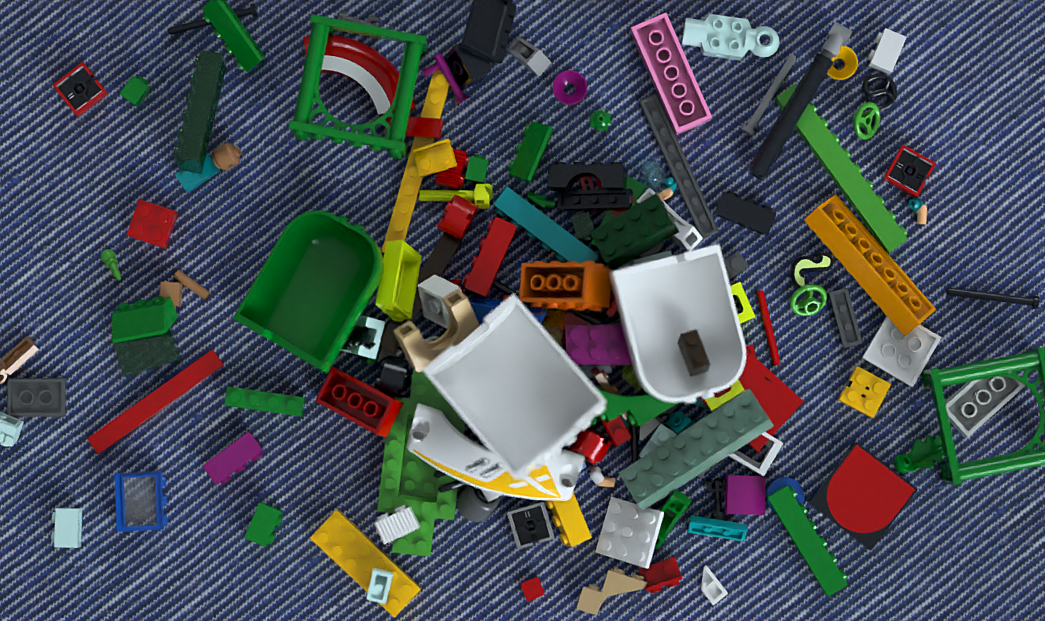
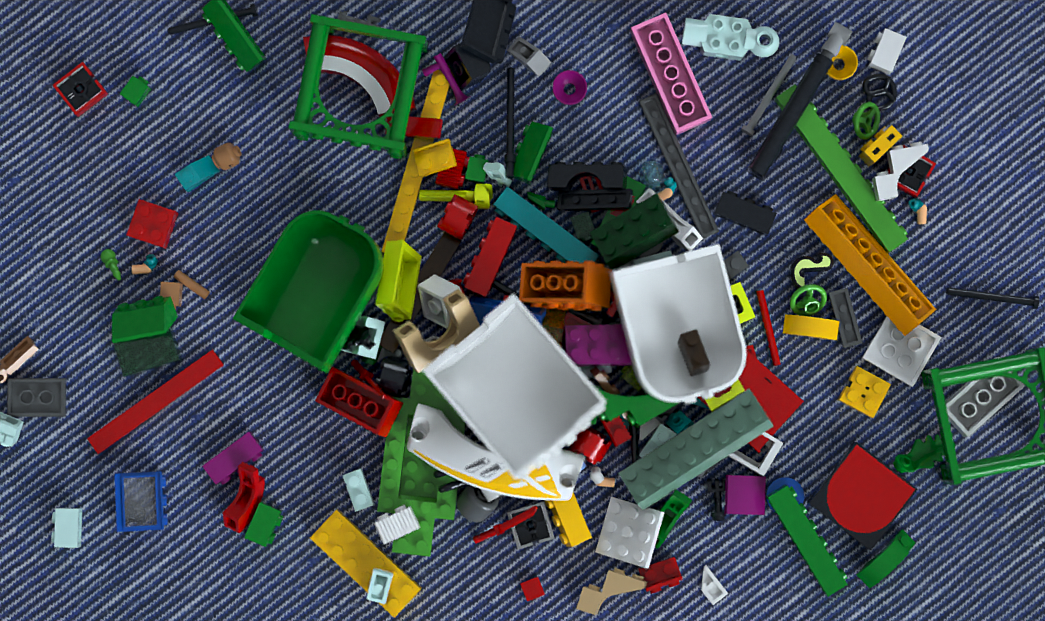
(147, 267): none -> arm
(200, 111): clear green brick -> none
(249, 495): none -> red arch
(265, 401): green brick -> none
(358, 490): none -> light aqua brick
(367, 376): none -> red sword
(497, 172): none -> light aqua plate
(500, 528): none -> red sword
(510, 157): none -> black bar
(600, 120): green plant -> none
(717, 528): teal tile -> none
(811, 327): none -> yellow brick
(884, 141): none -> yellow piece
(887, 559): none -> green arch
(899, 160): none -> white arch

